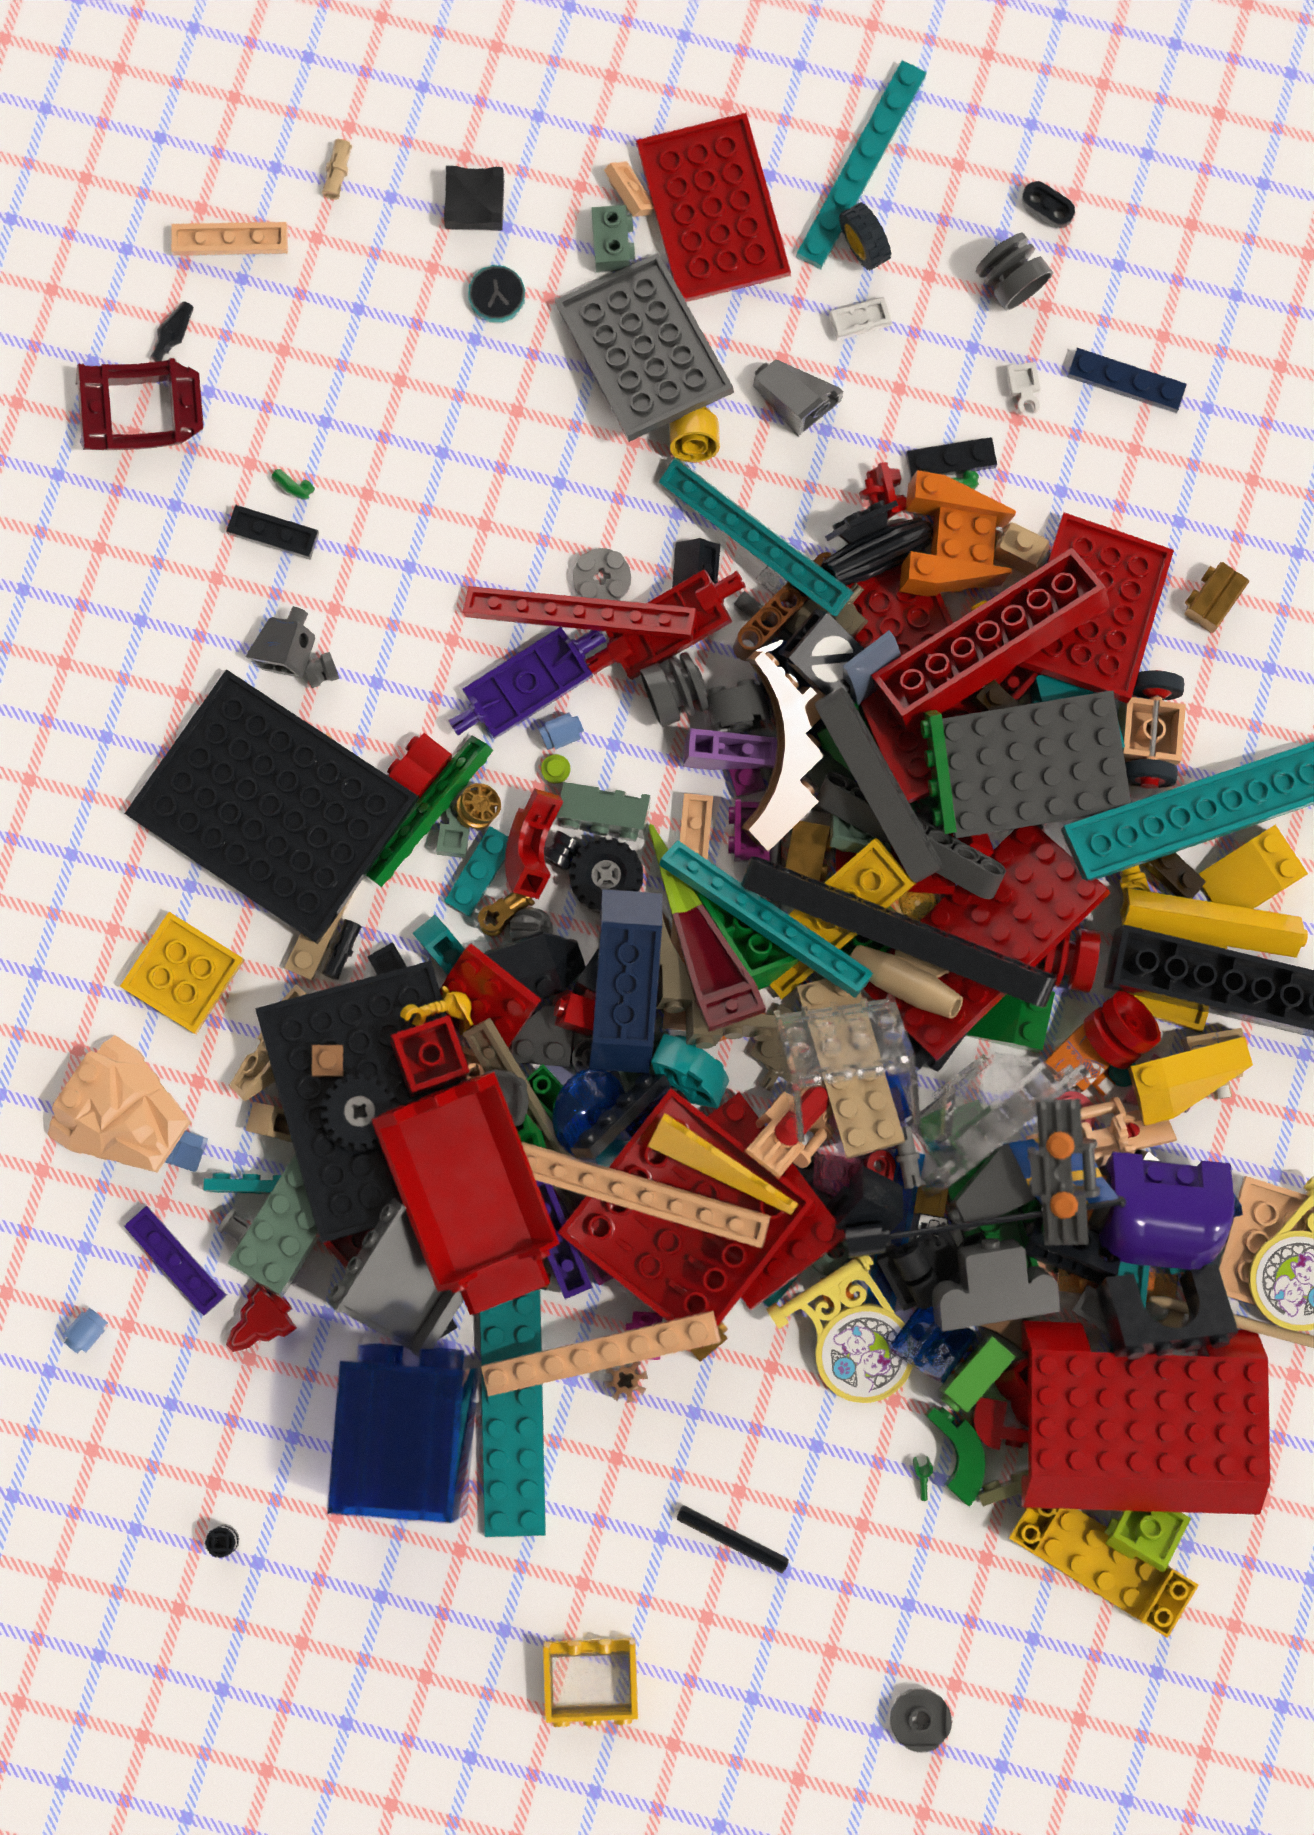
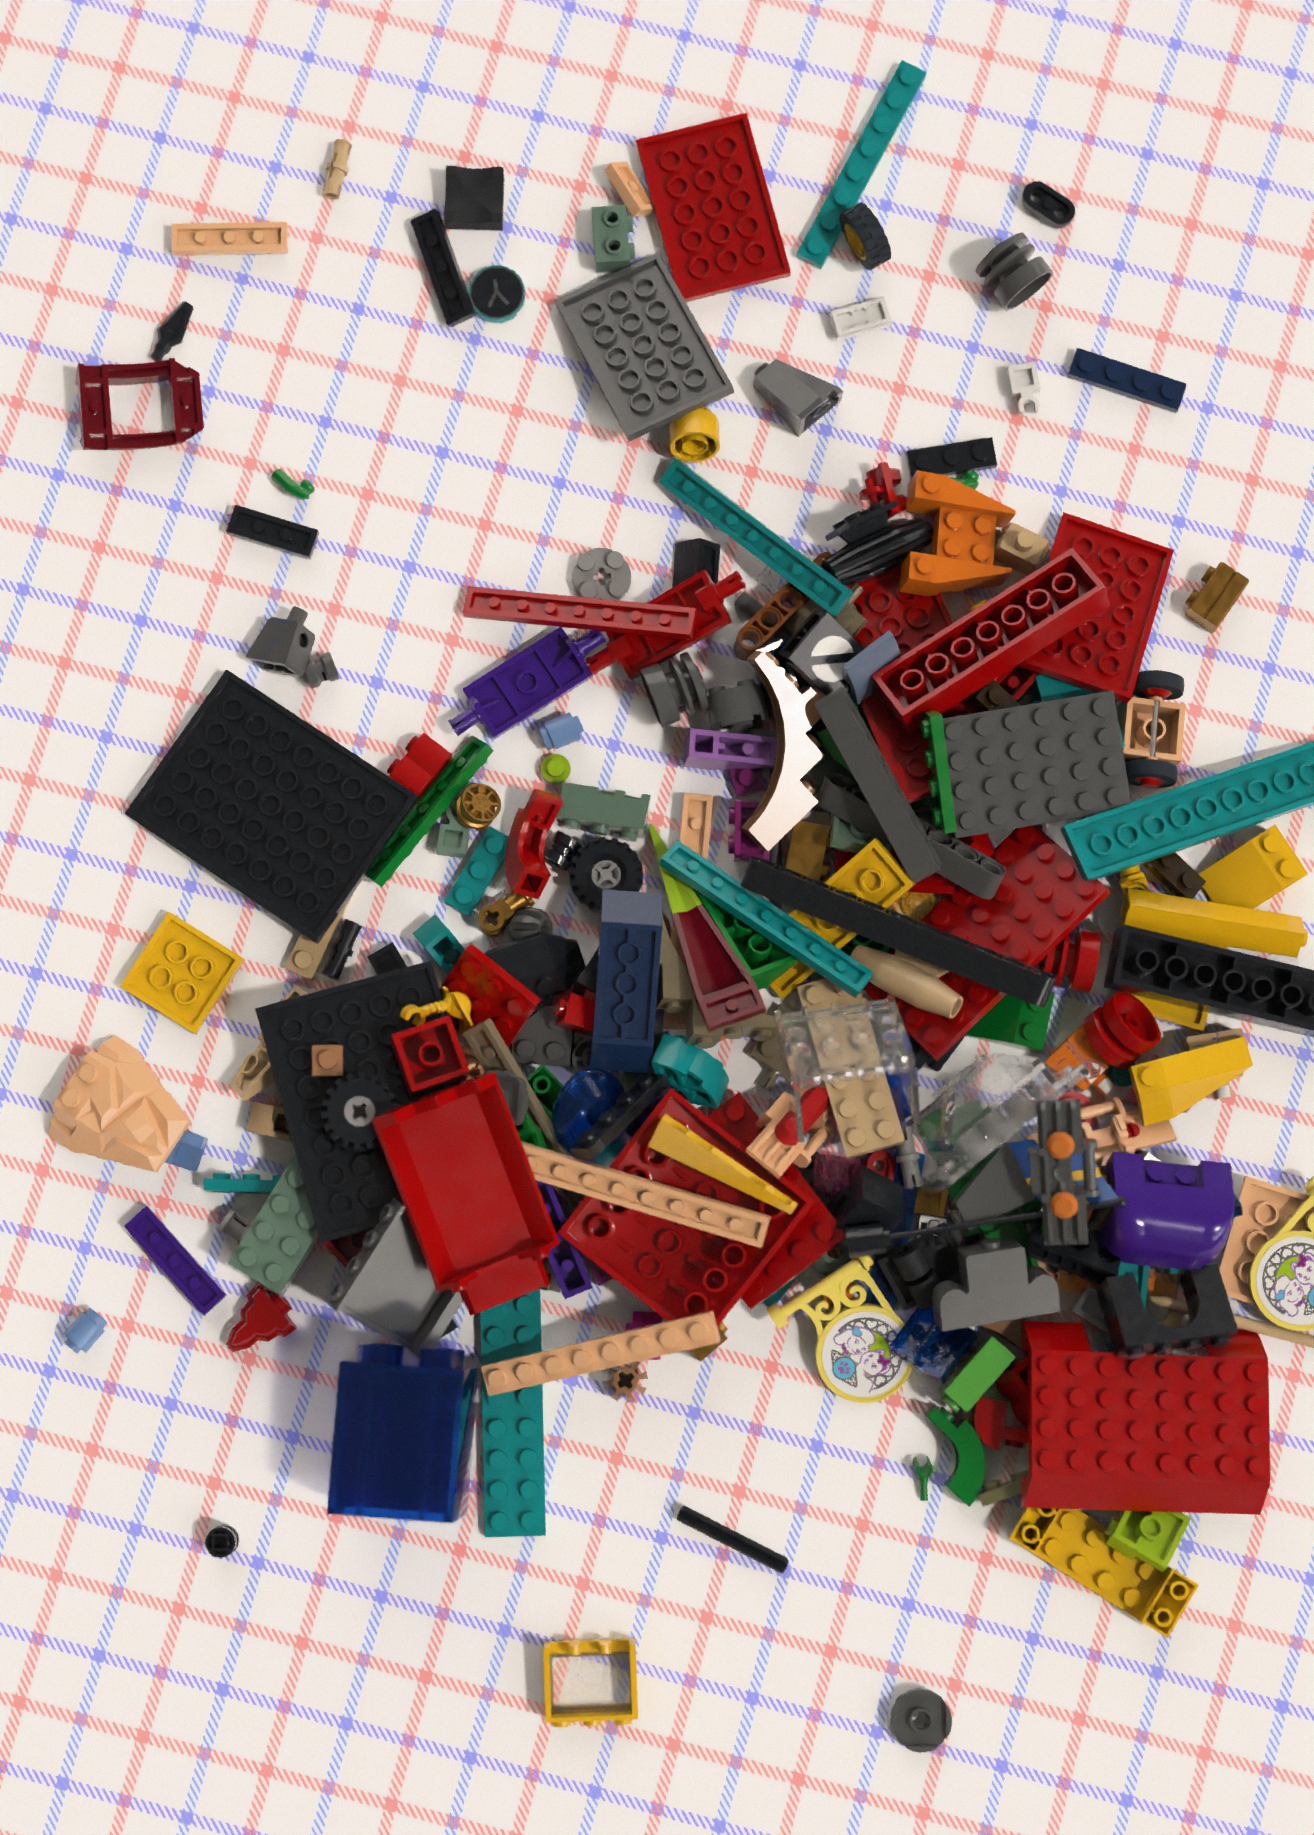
(443, 268): none -> black plate

